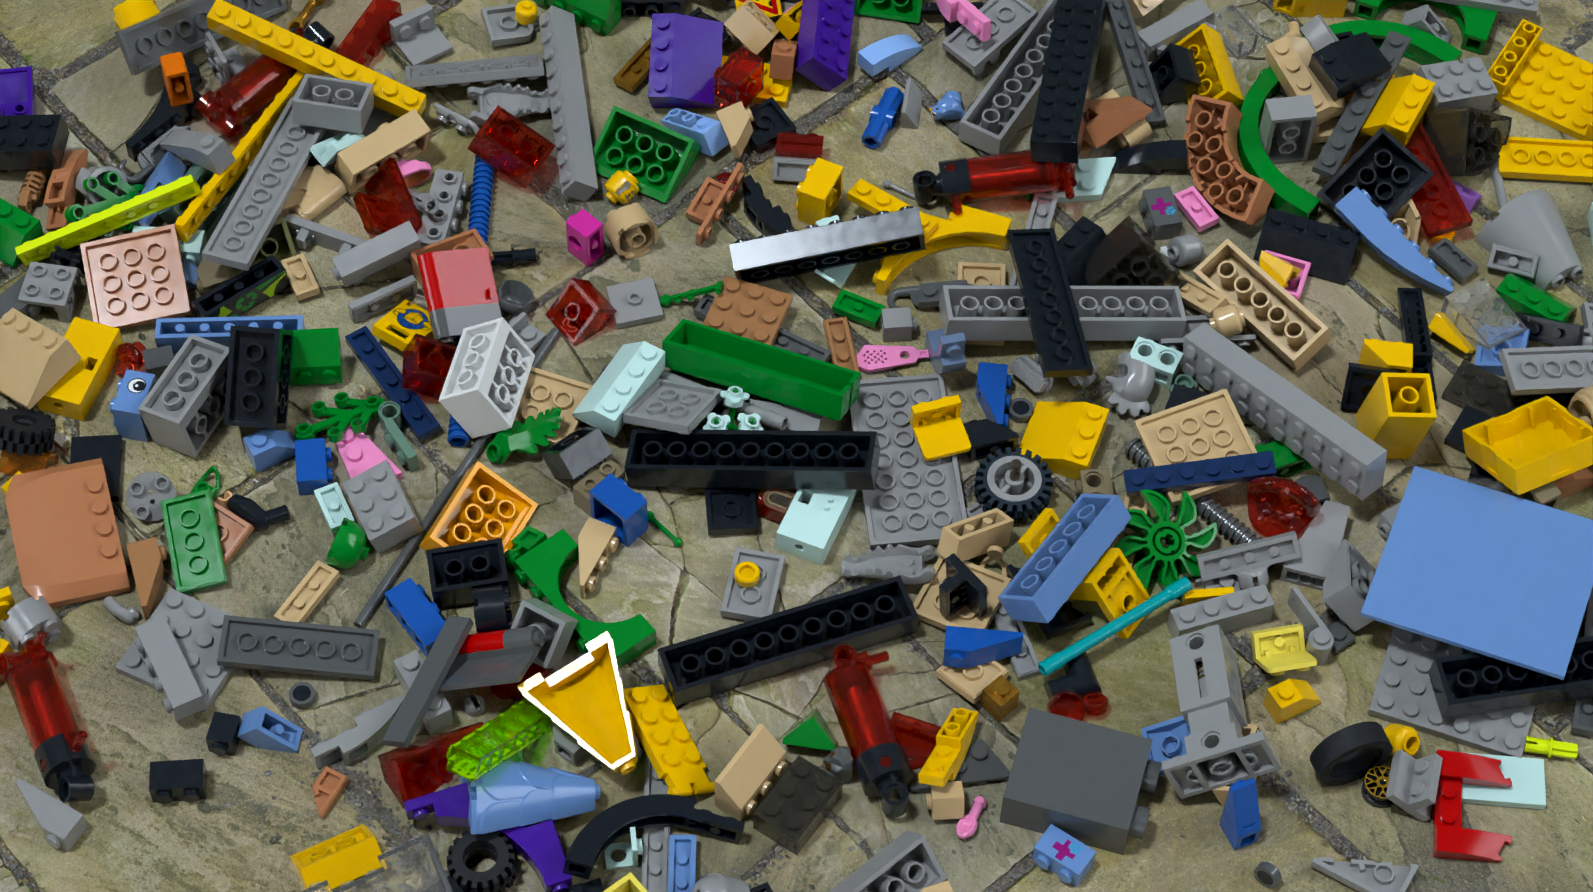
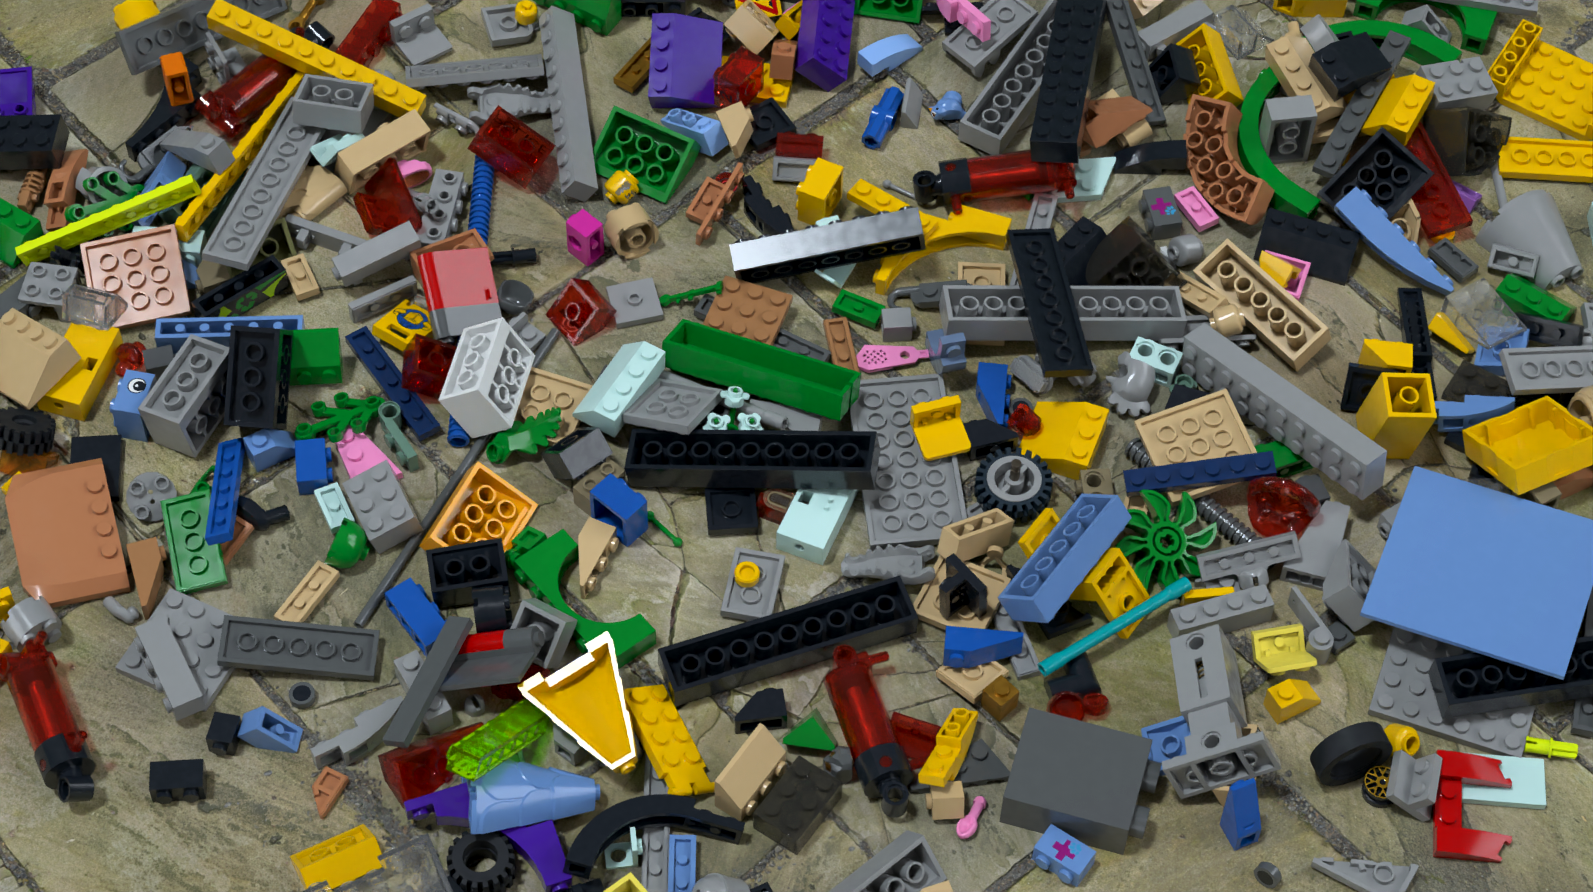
(56, 820): light grey slope -> none
(92, 307): none -> clear slope
(225, 492): none -> blue plate
(765, 708): none -> black slope
(1028, 424): none -> clear red plate
(1475, 409): none -> medium blue slope

